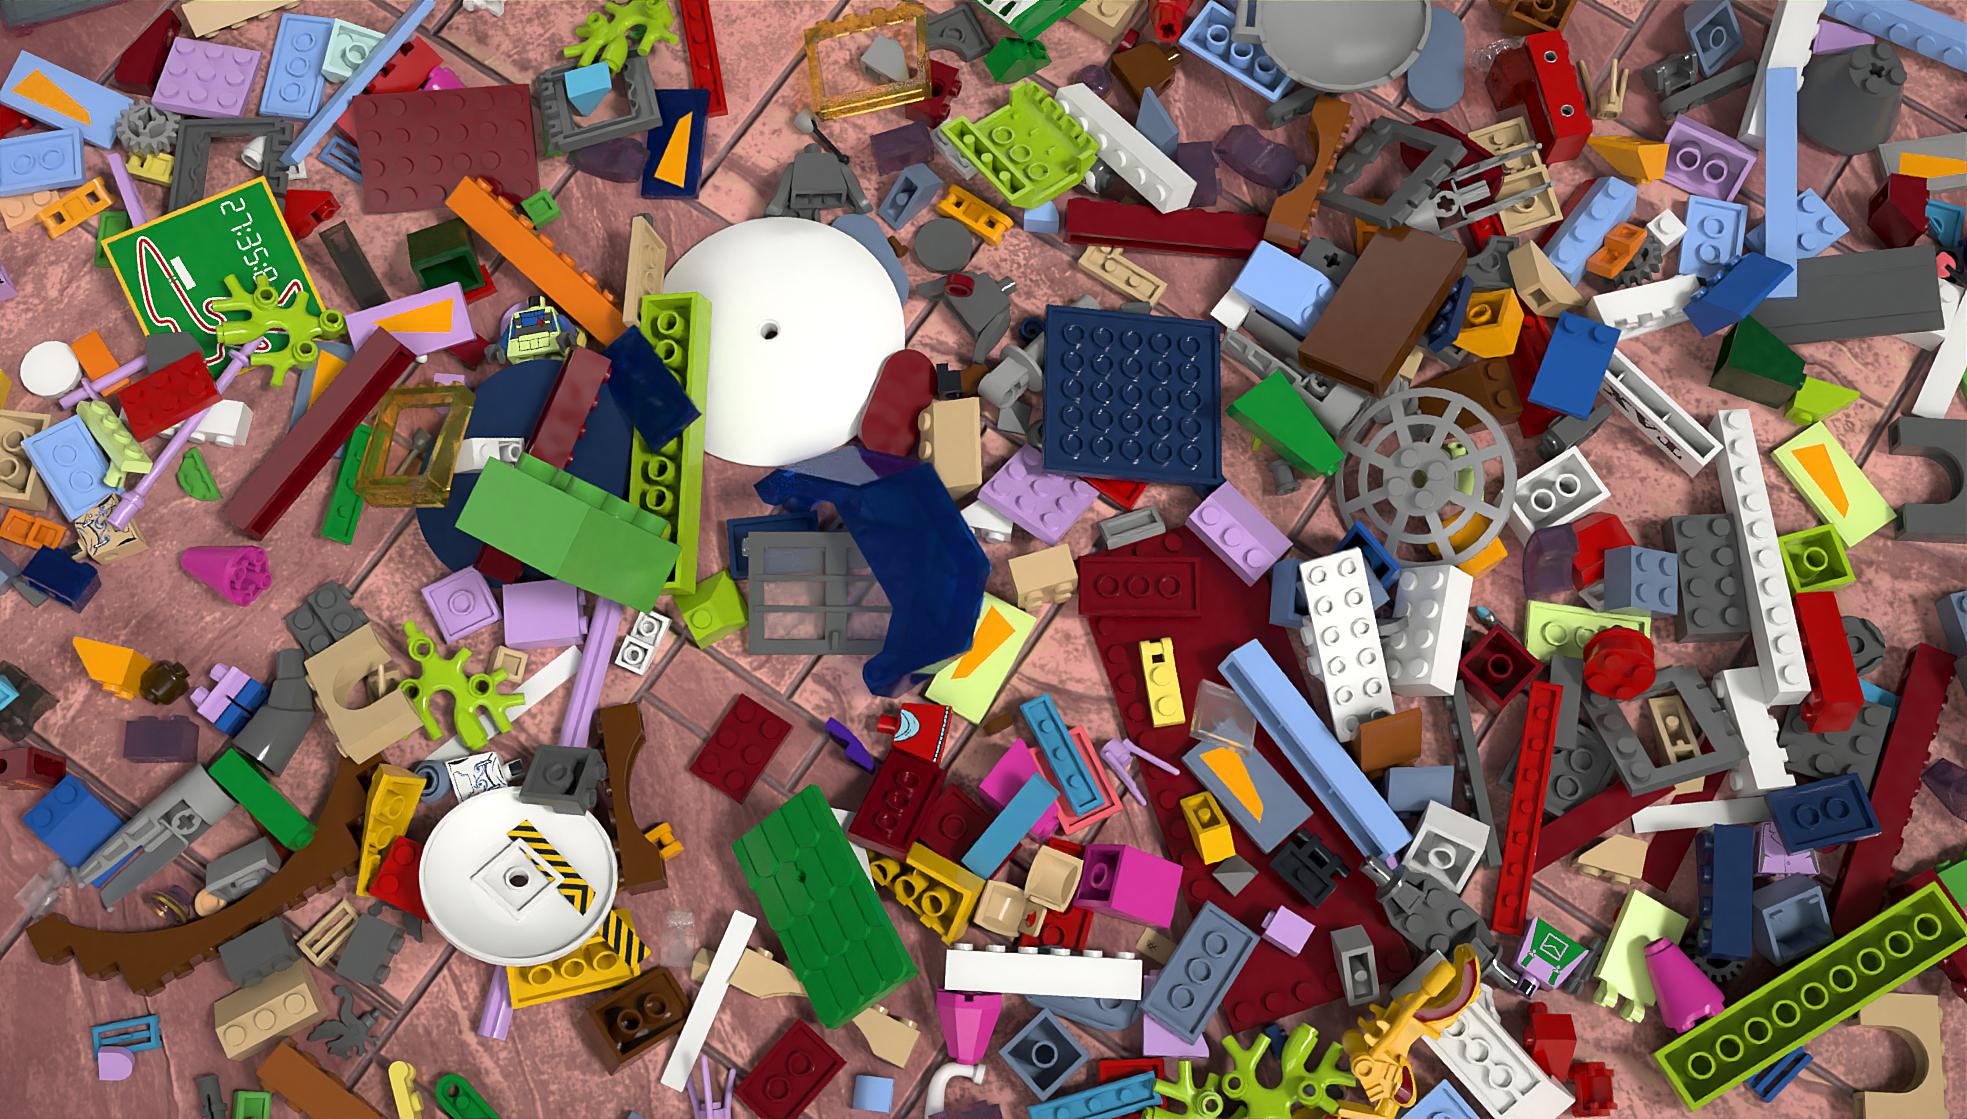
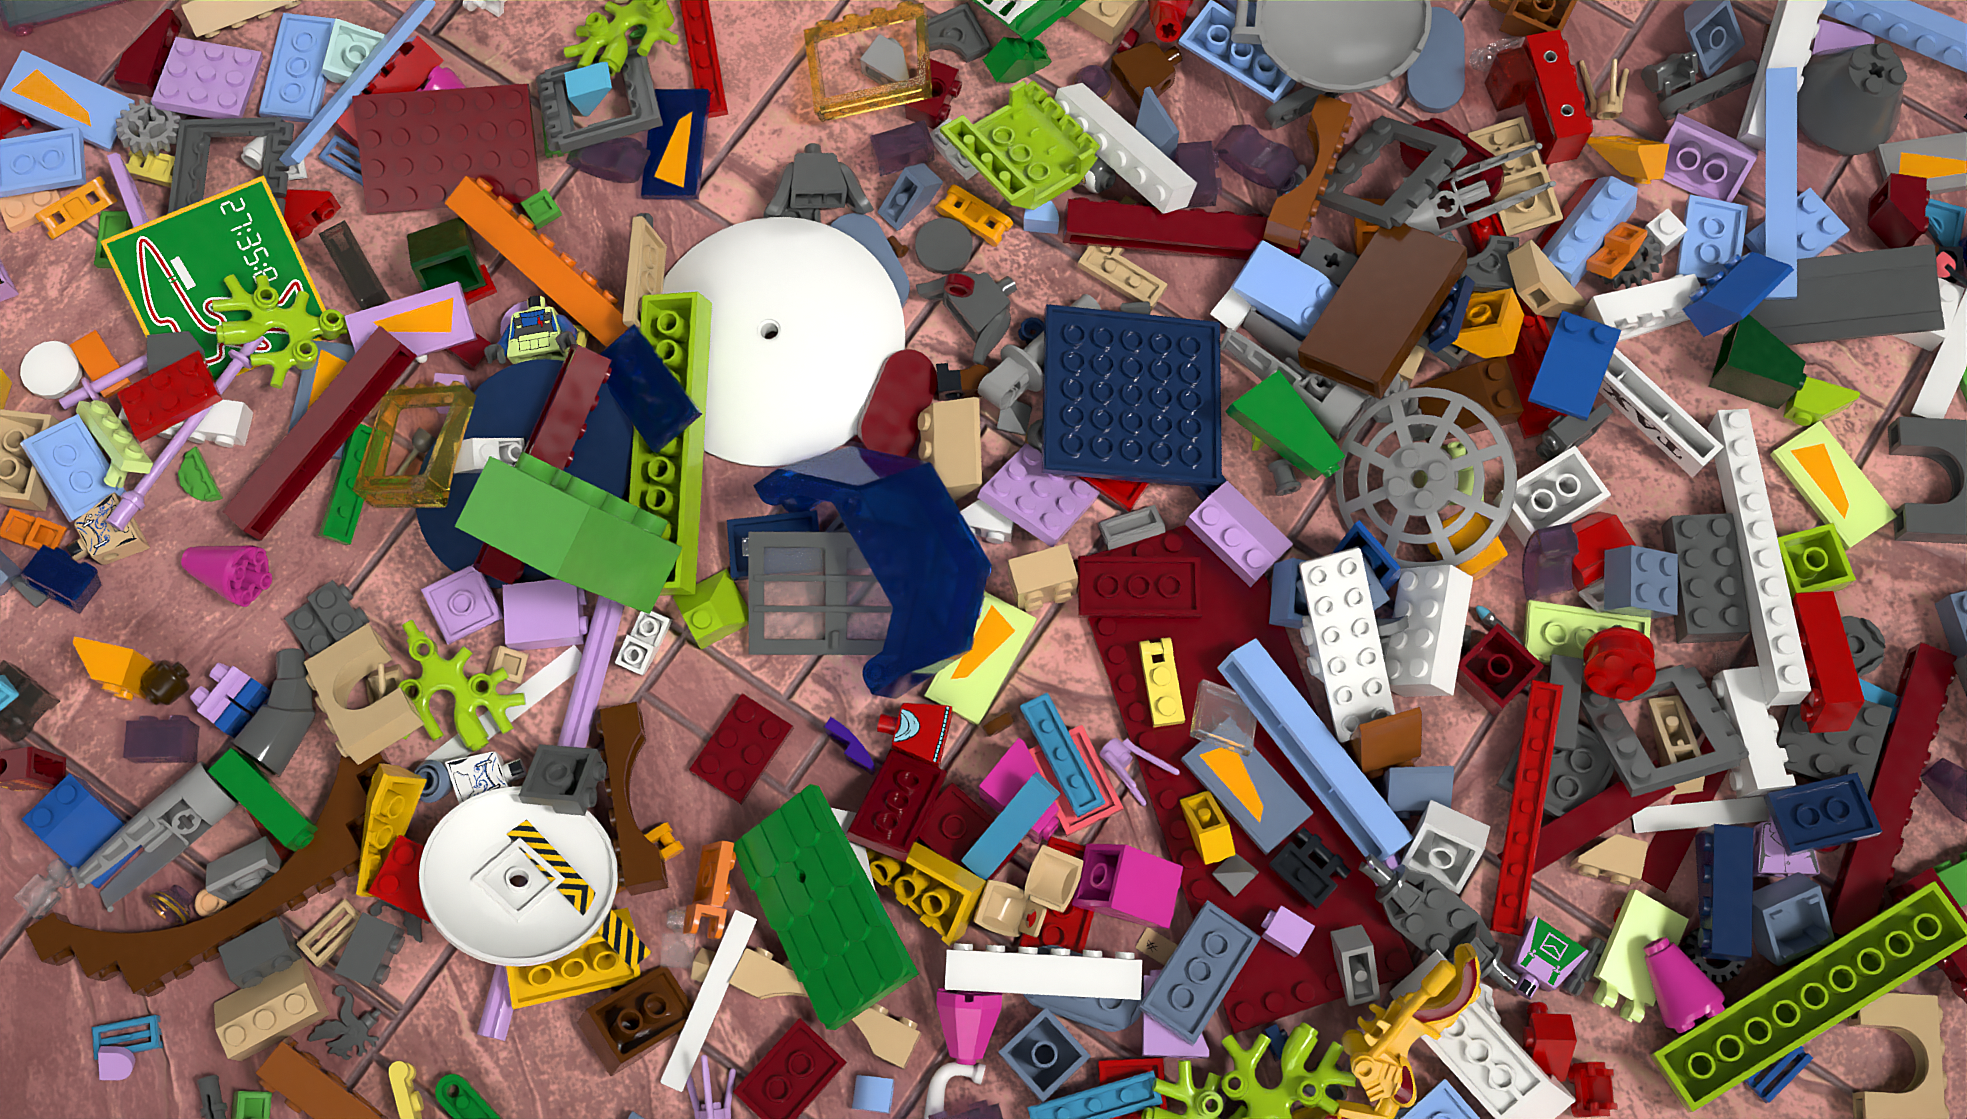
(711, 889): none -> orange plate
(808, 122): hinge -> none
(1468, 760): dark grey plate -> none

